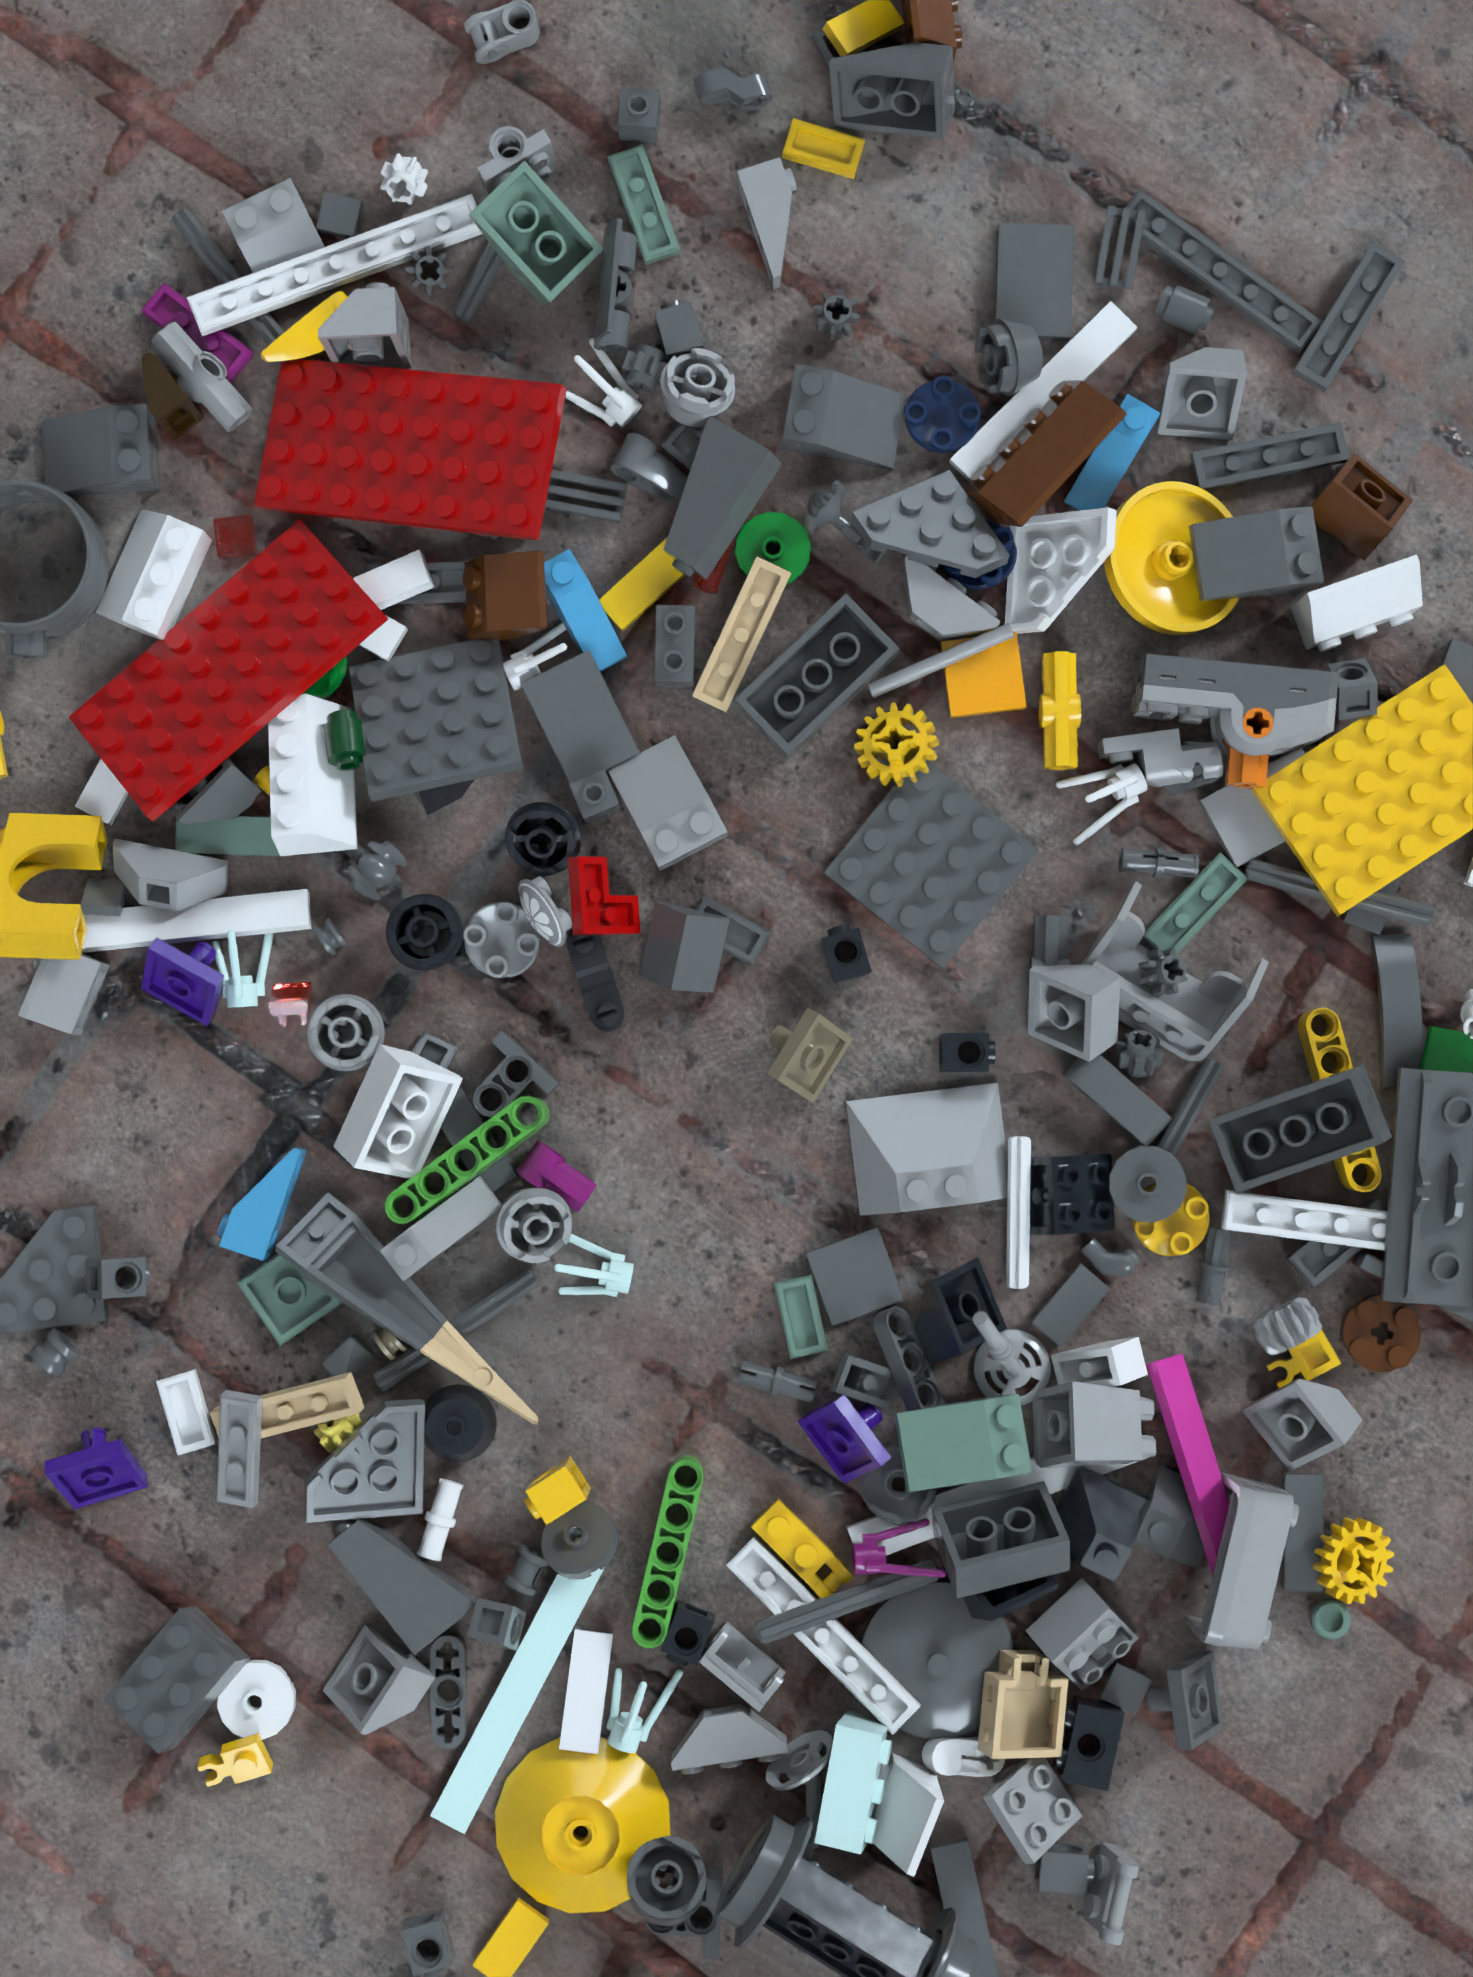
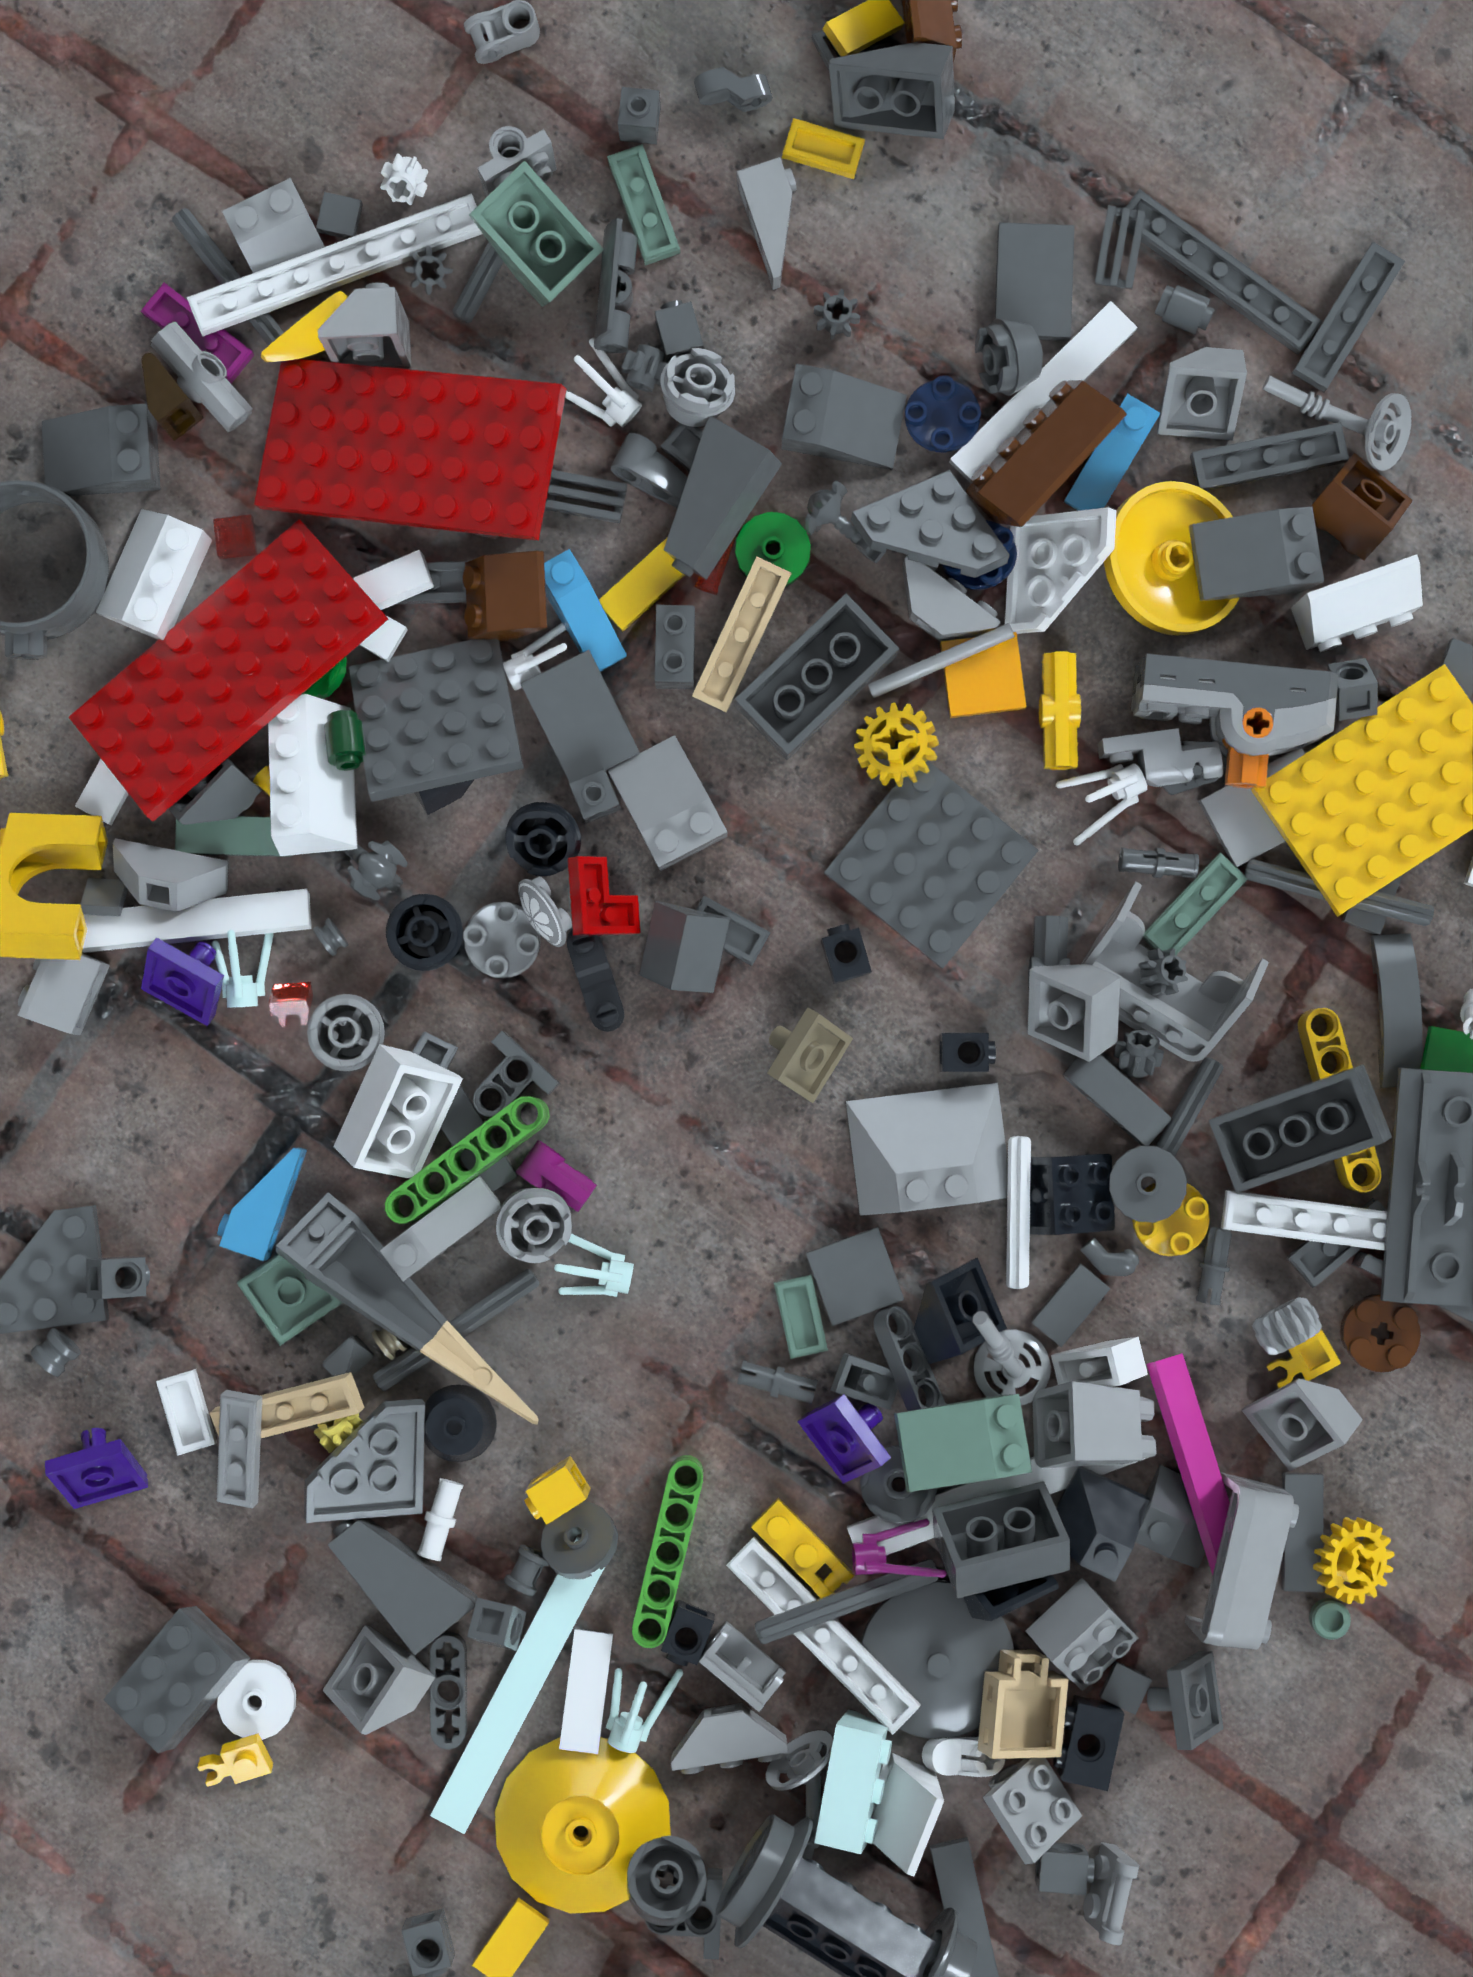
(1374, 429): none -> light grey dish

